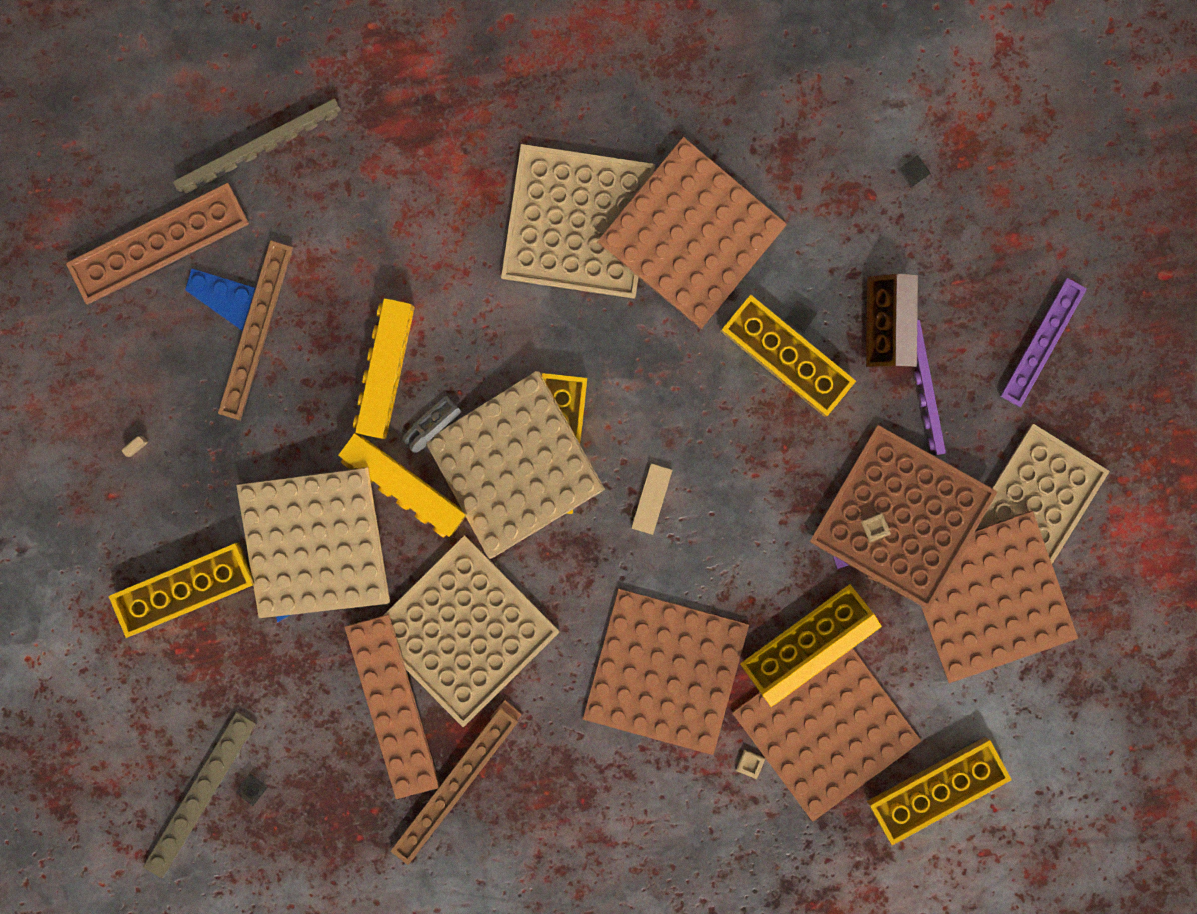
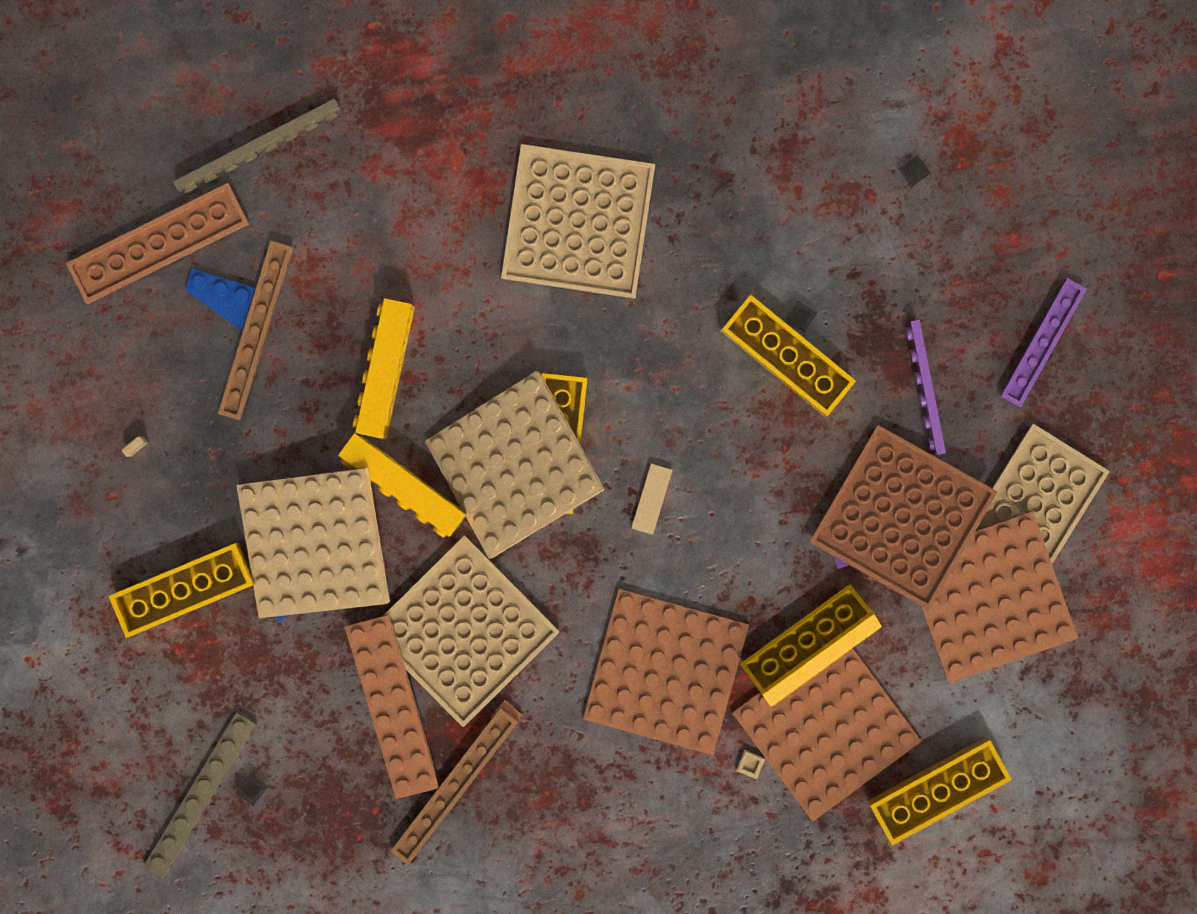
(431, 424): light grey hinge -> none
(691, 233): nougat plate -> none
(875, 527): tan tile -> none
(892, 321): reddish brown brick -> none

